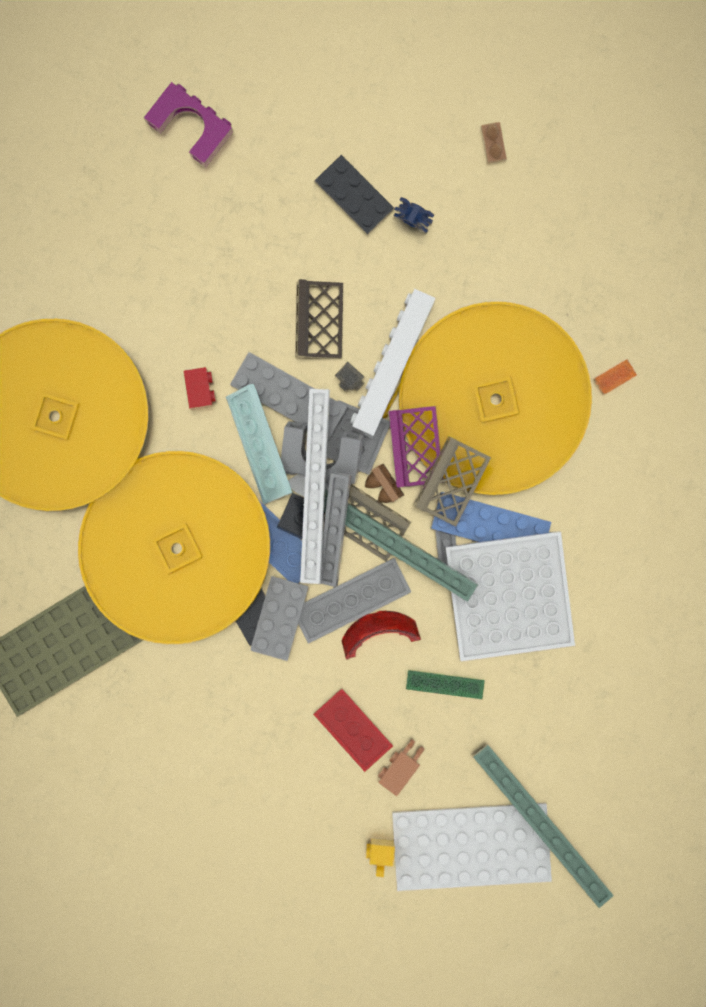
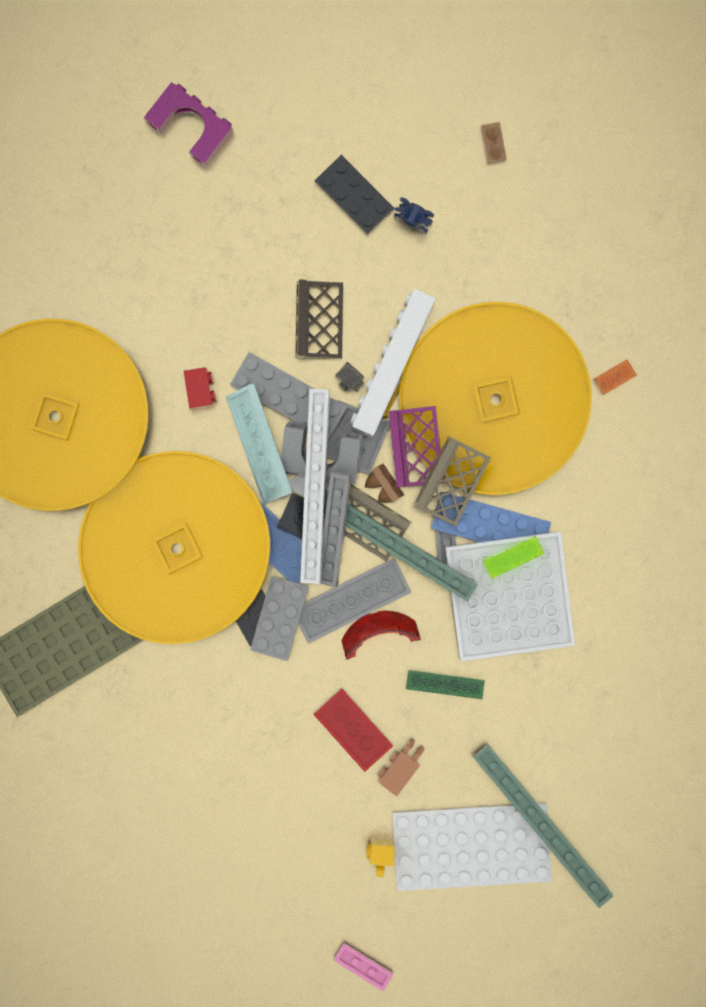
(363, 966): none -> bright pink plate
(513, 557): none -> clear neon green plate

